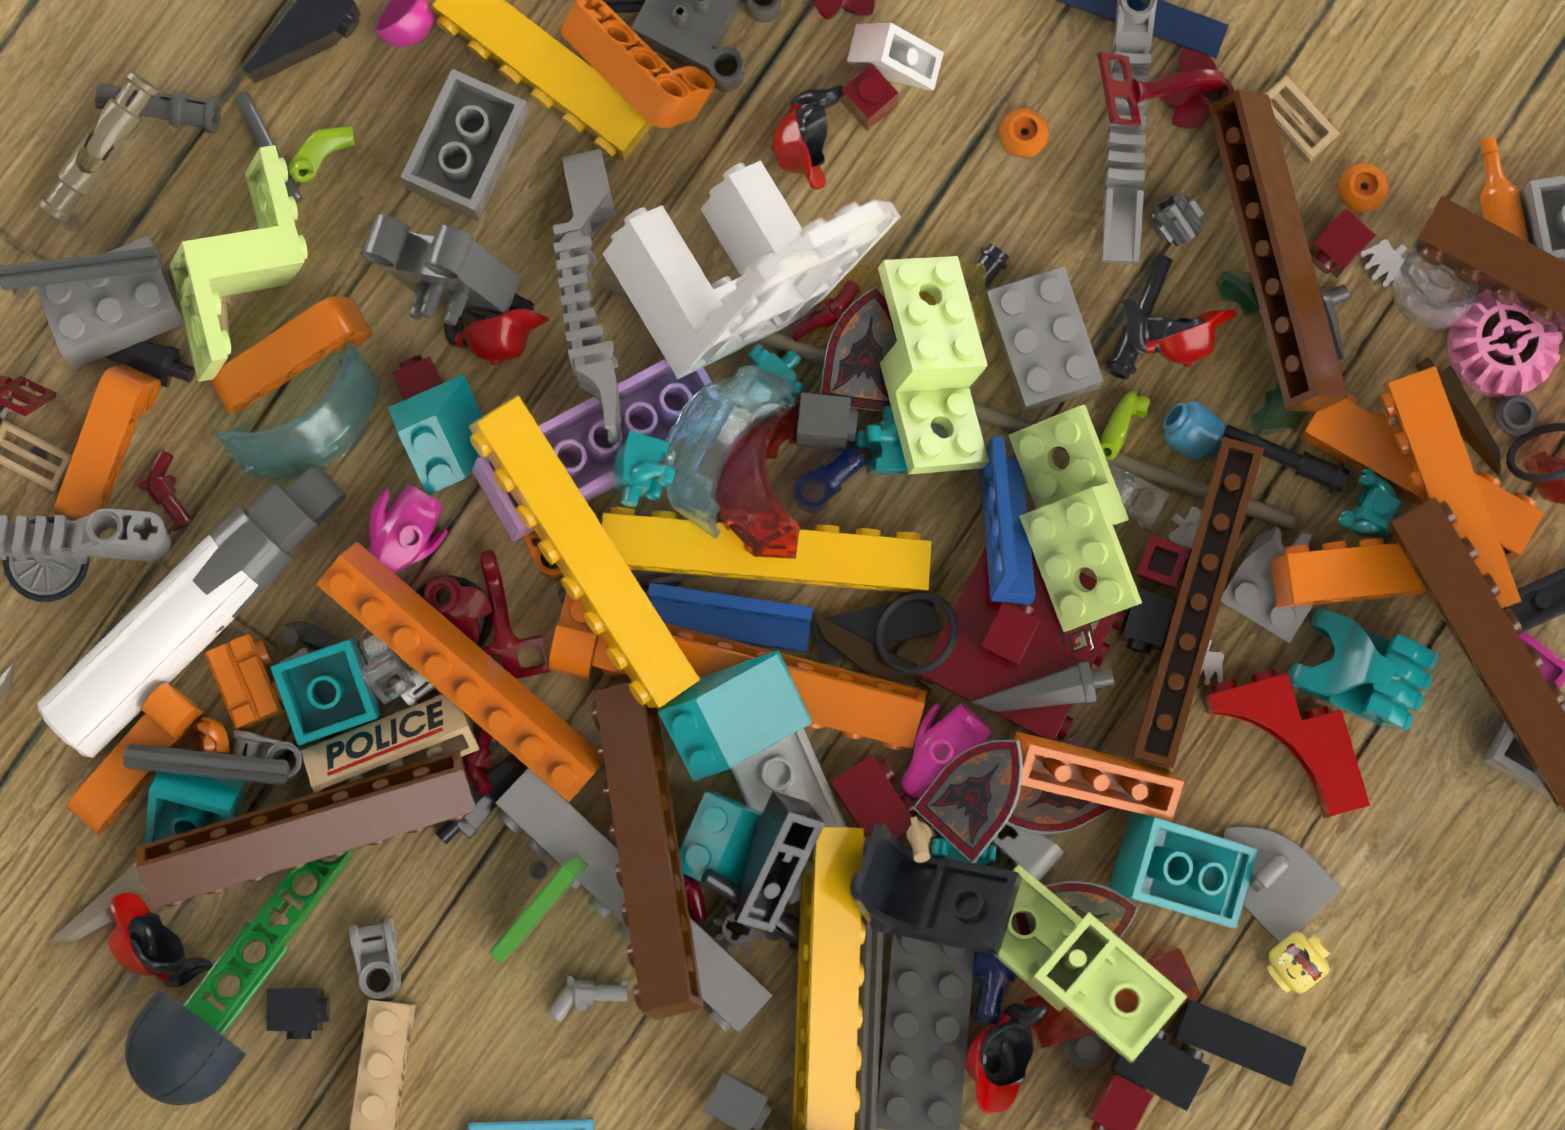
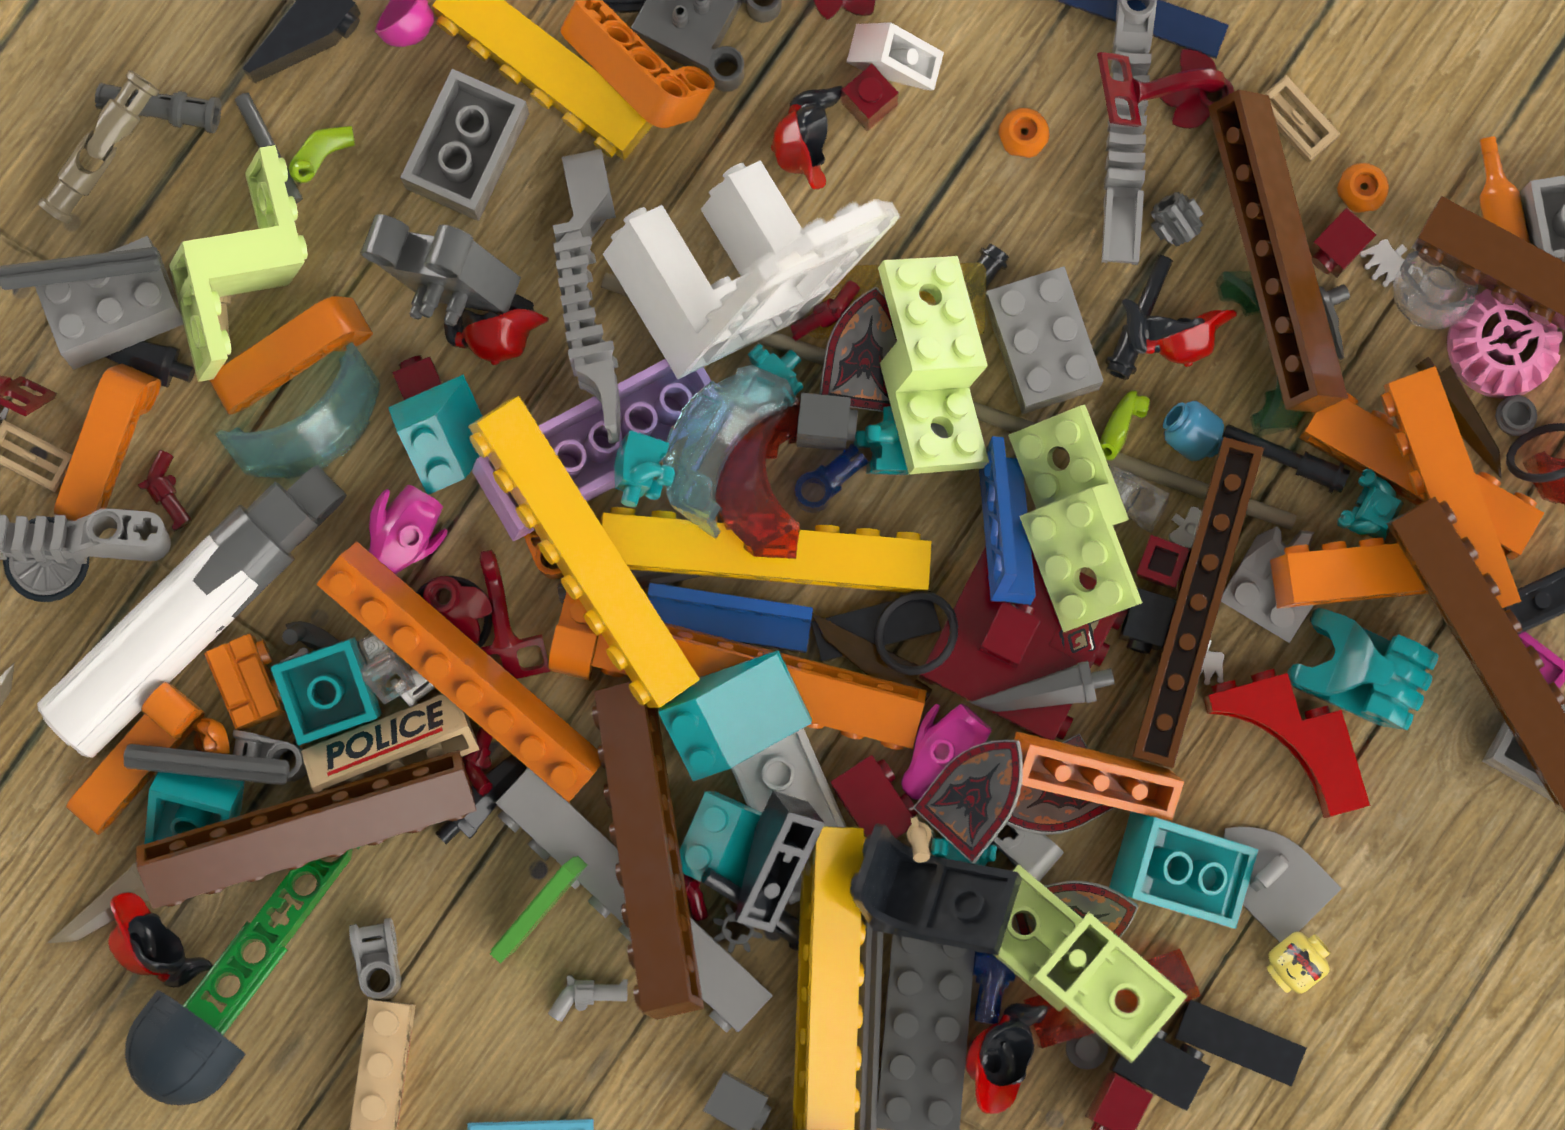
(297, 1011): black brick -> none

